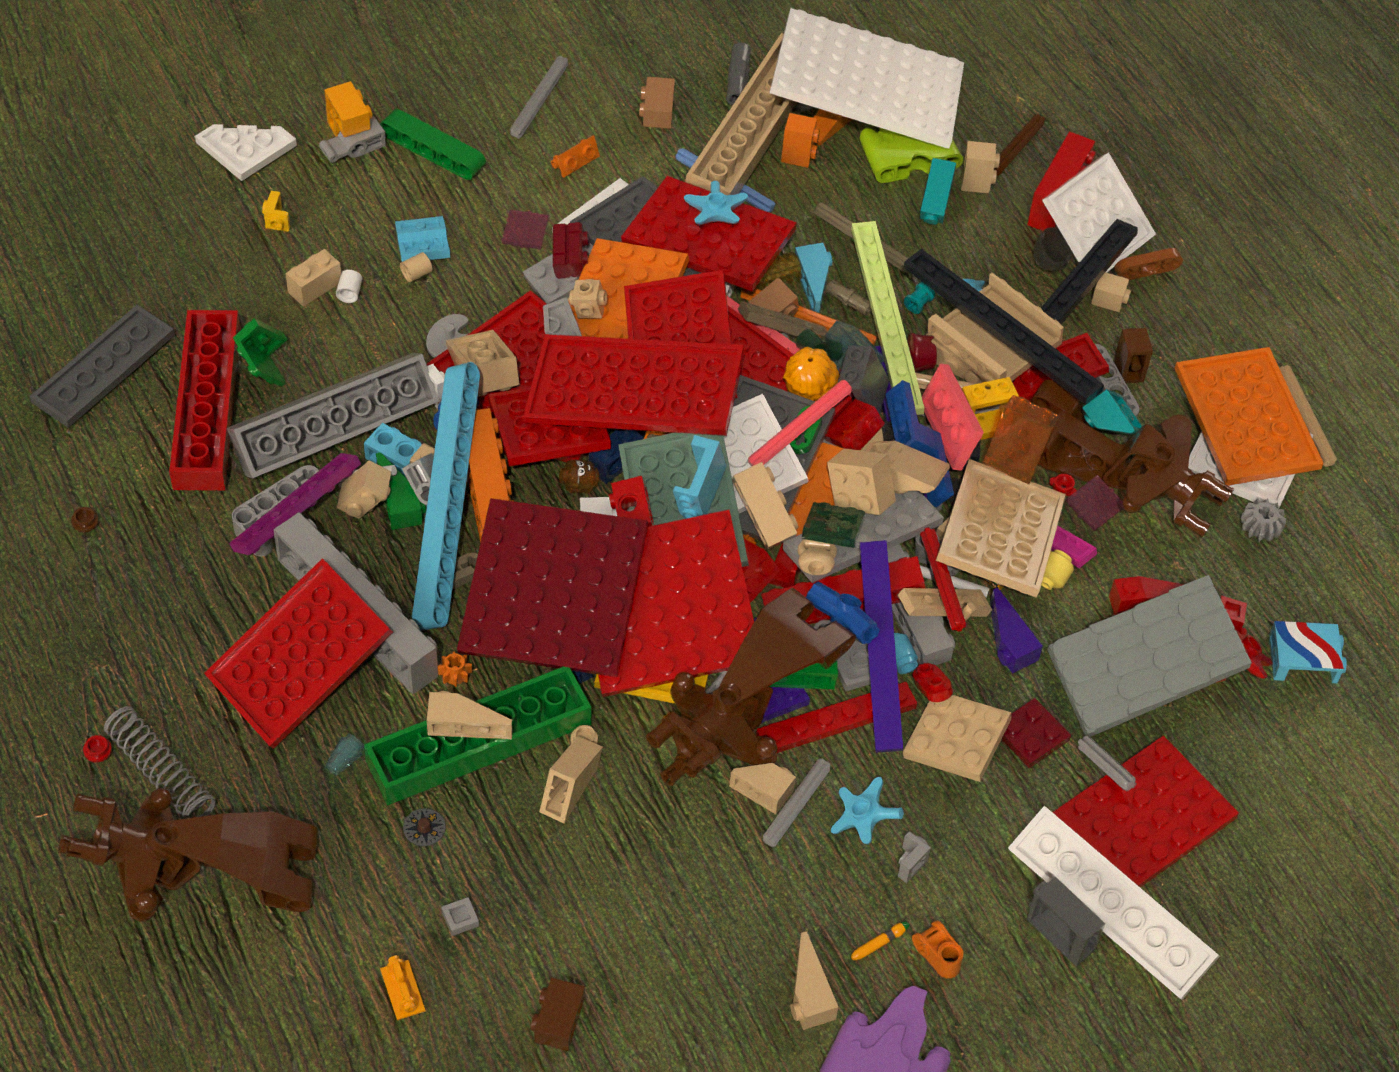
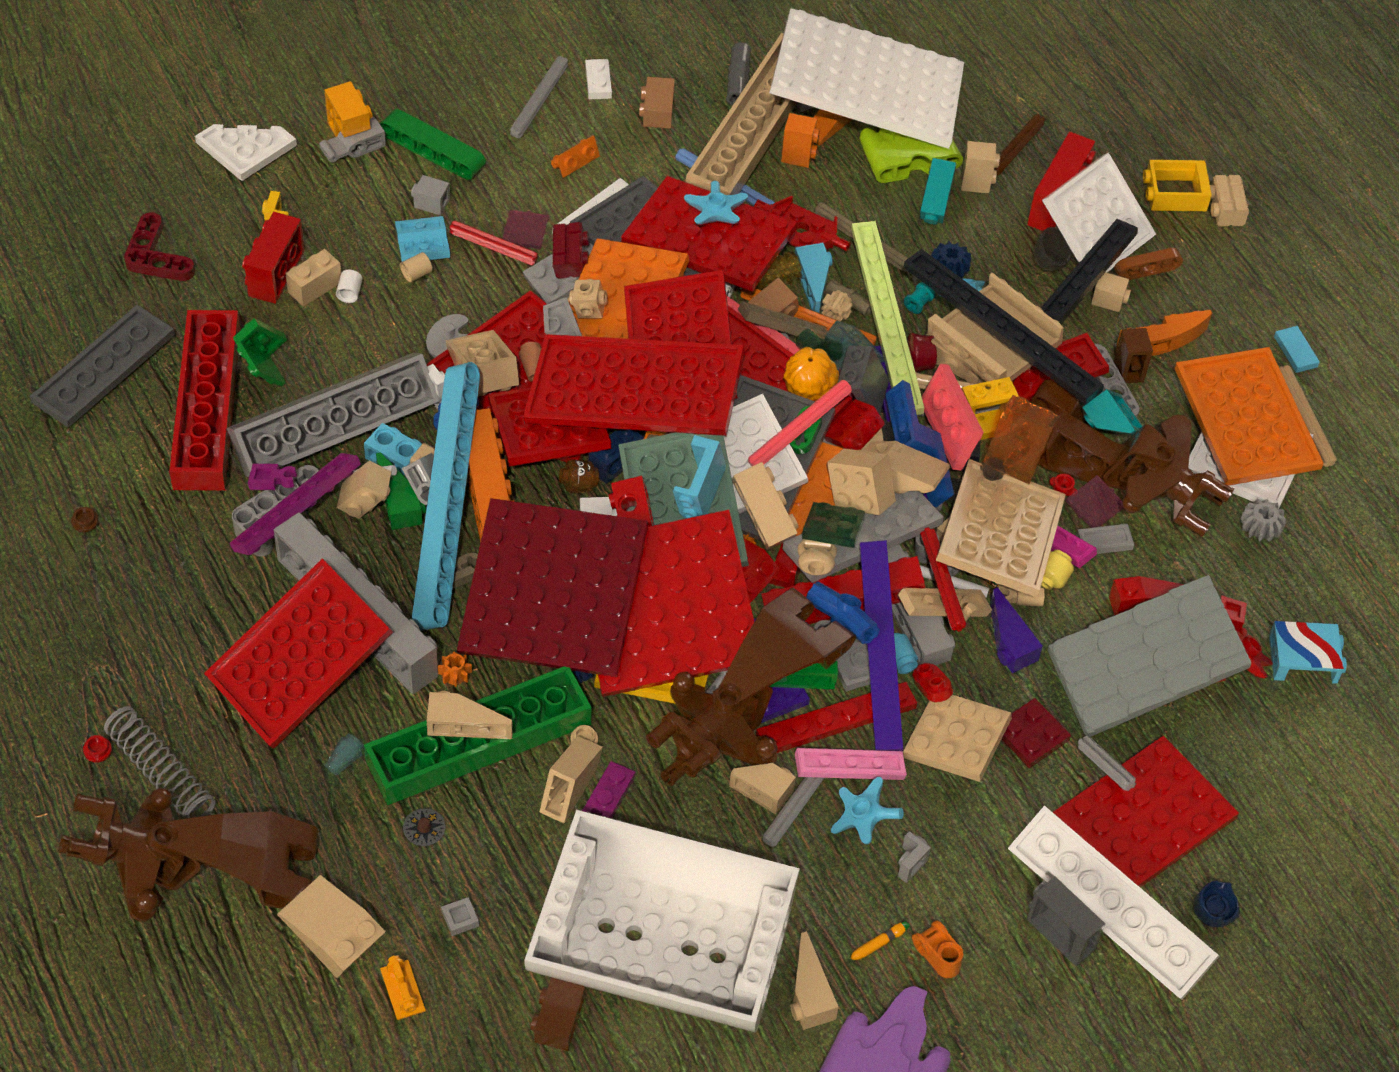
(147, 256): none -> dark red beam
(270, 475): none -> magenta plate
(272, 256): none -> red brick
(331, 925): none -> tan slope
(431, 195): none -> light grey brick
(493, 242): none -> axle
(529, 357): none -> nougat cone
(598, 79): none -> white plate
(610, 790): none -> magenta plate
(675, 898): none -> white slope
(817, 227): none -> red plate
(837, 305): none -> tan gear
(850, 763): none -> bright pink tile
(953, 257): none -> dark blue gear
(993, 469): none -> clear smoke plate
(1019, 598): none -> tan bar
(1108, 538): none -> light grey tile
(1176, 330): none -> orange slope
(1177, 171): none -> yellow window
(1216, 904): none -> dark blue hair
(1228, 200): none -> tan brick
(1296, 349): none -> medium azure tile

